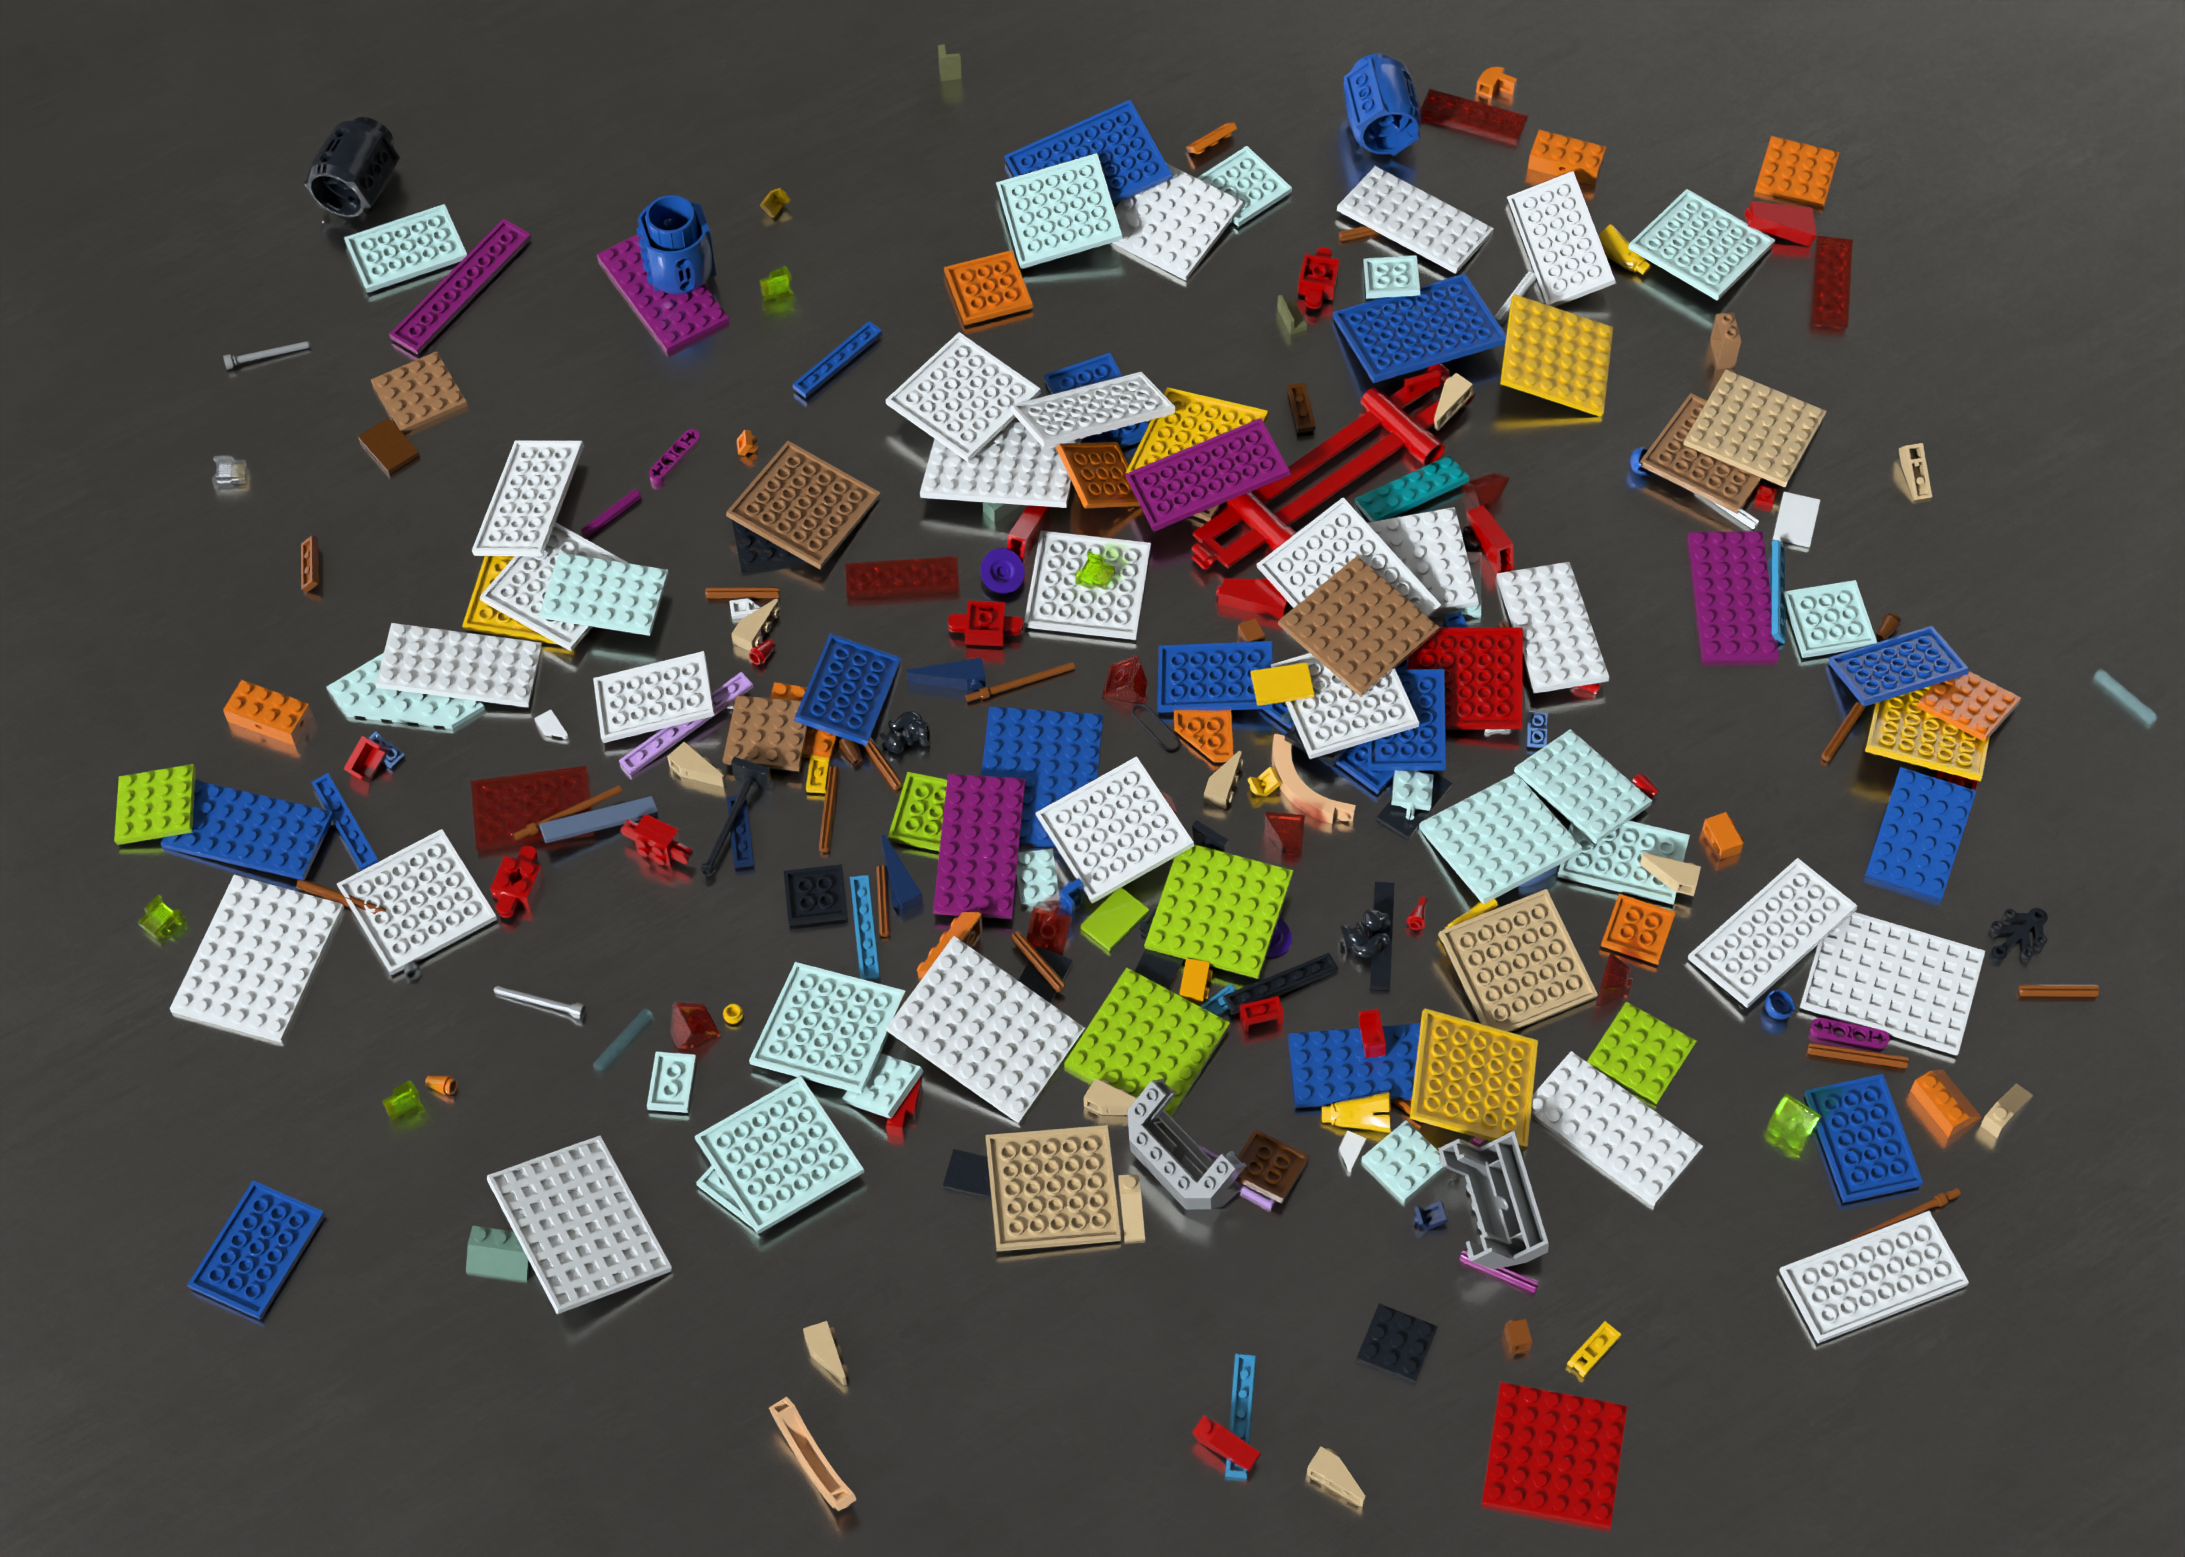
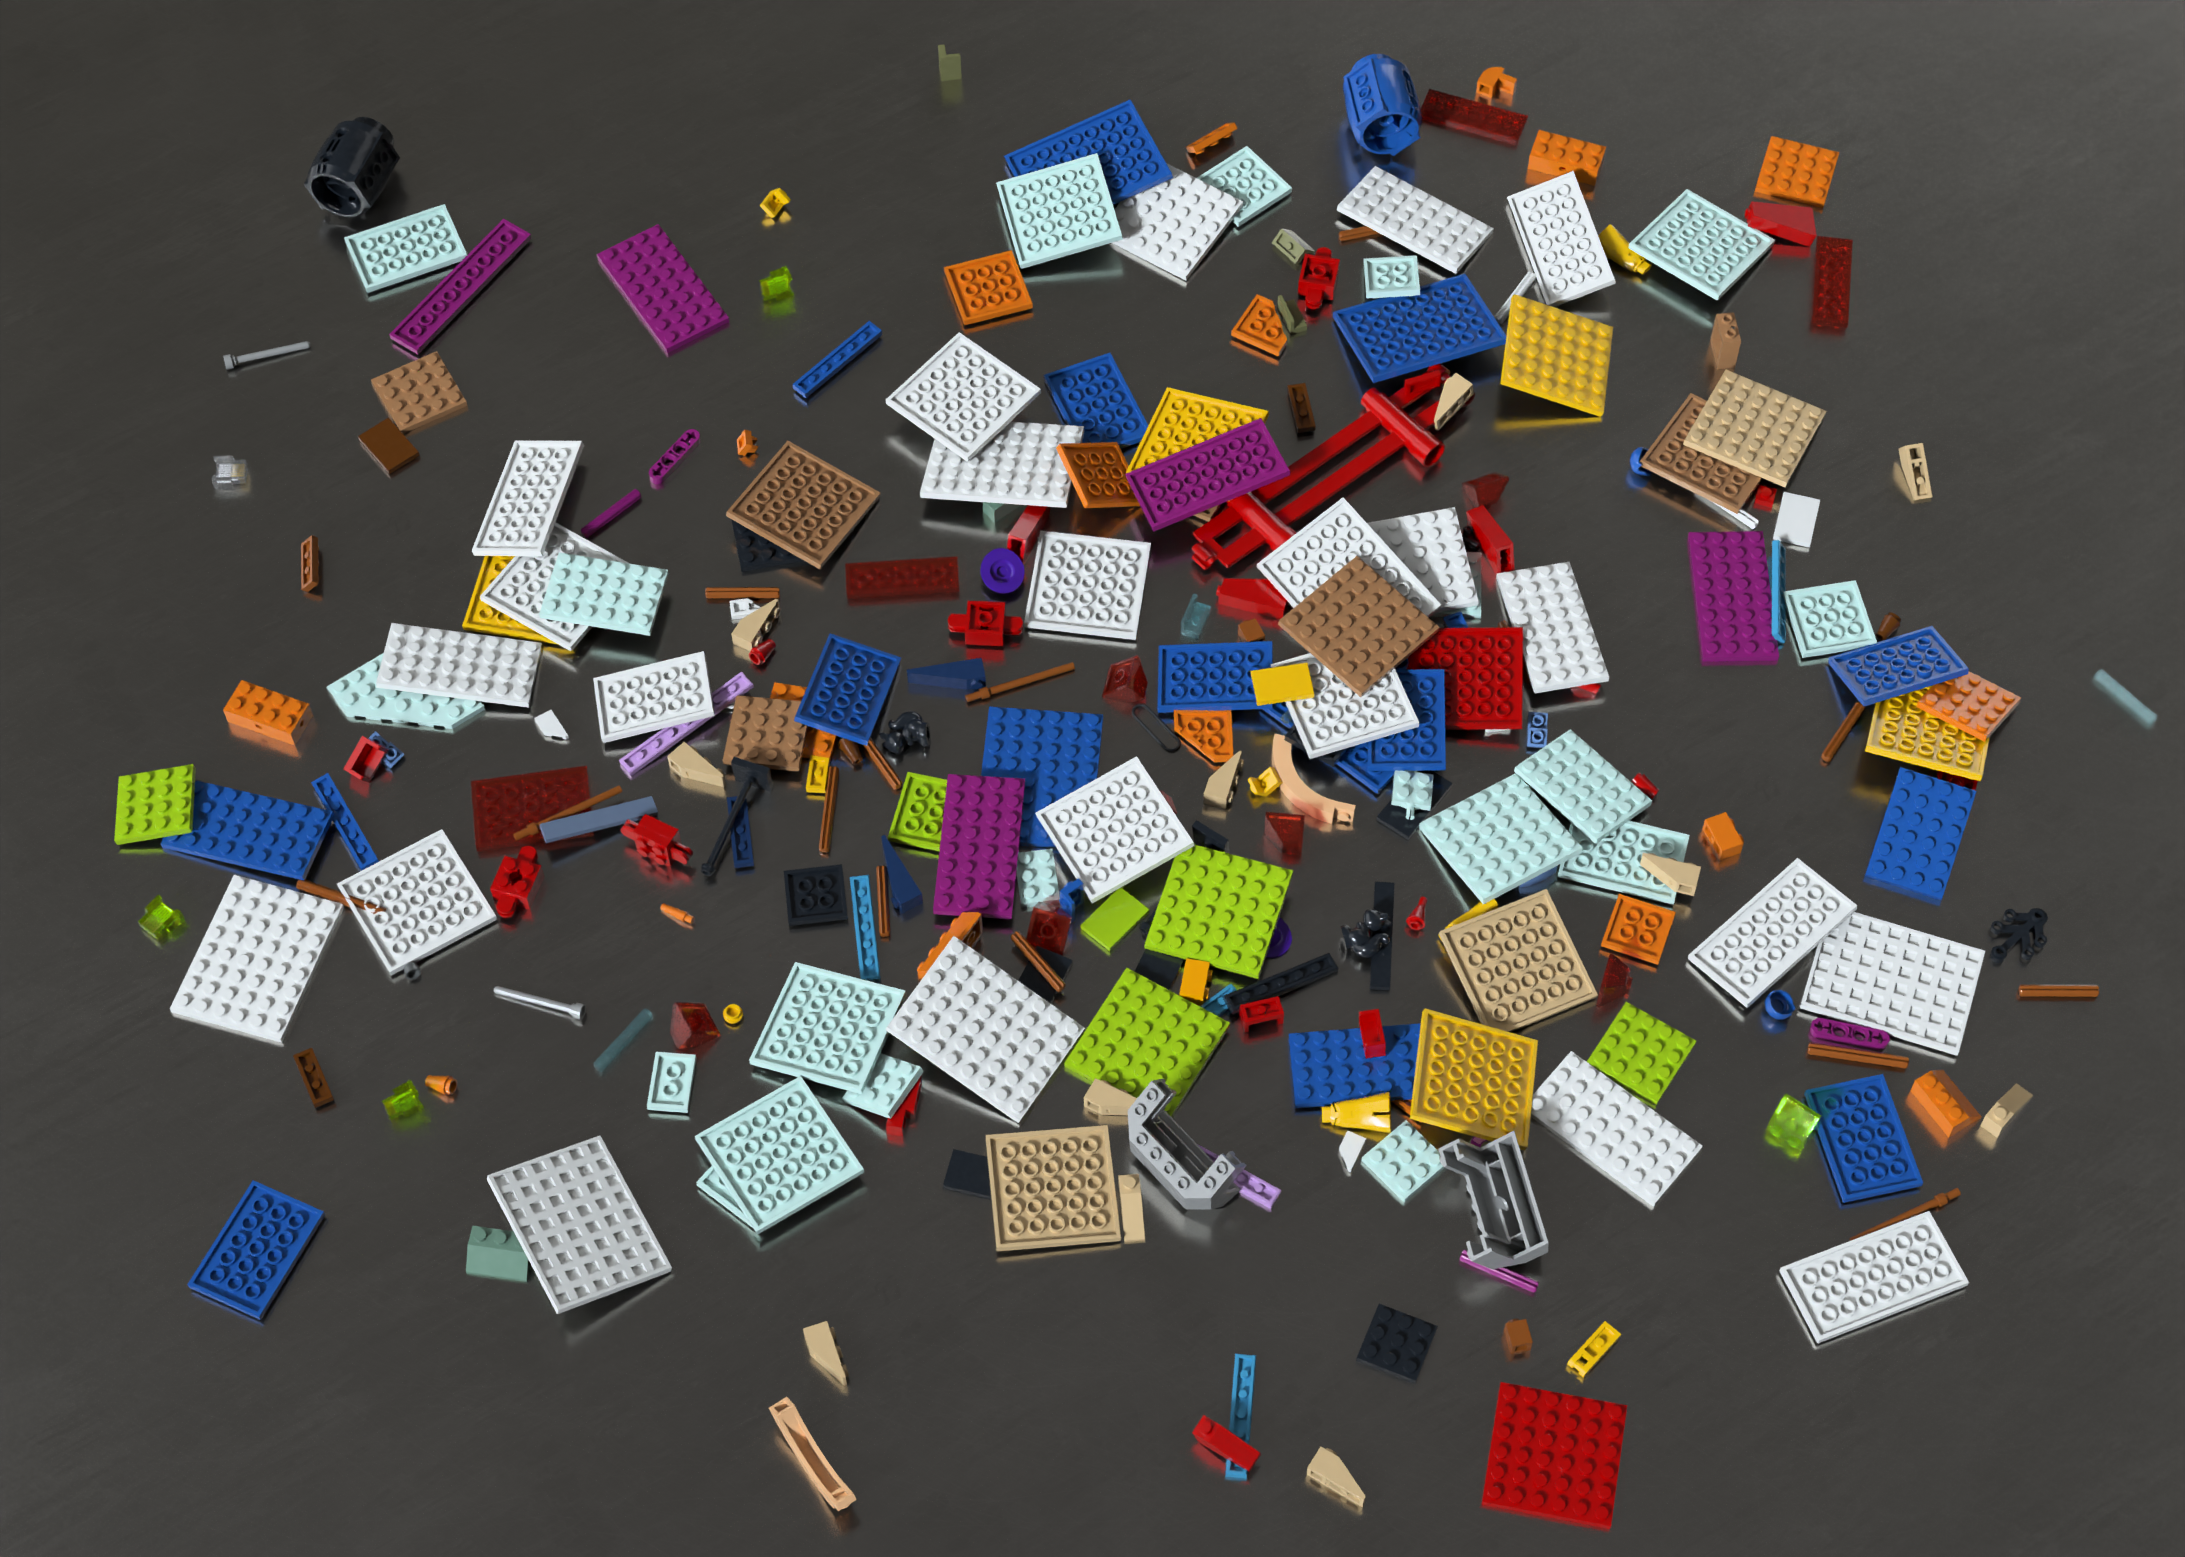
(313, 1077): none -> reddish brown plate
(675, 245): blue piece -> none
(677, 913): none -> orange animal
(1092, 409): white plate -> none
(1095, 572): clear neon green piece -> none
(1194, 618): none -> clear light blue panel
(1261, 326): none -> orange plate
(1270, 1165): reddish brown plate -> none
(1292, 245): none -> panel
(1412, 490): teal plate -> none
(1431, 1215): dark blue bracket -> none

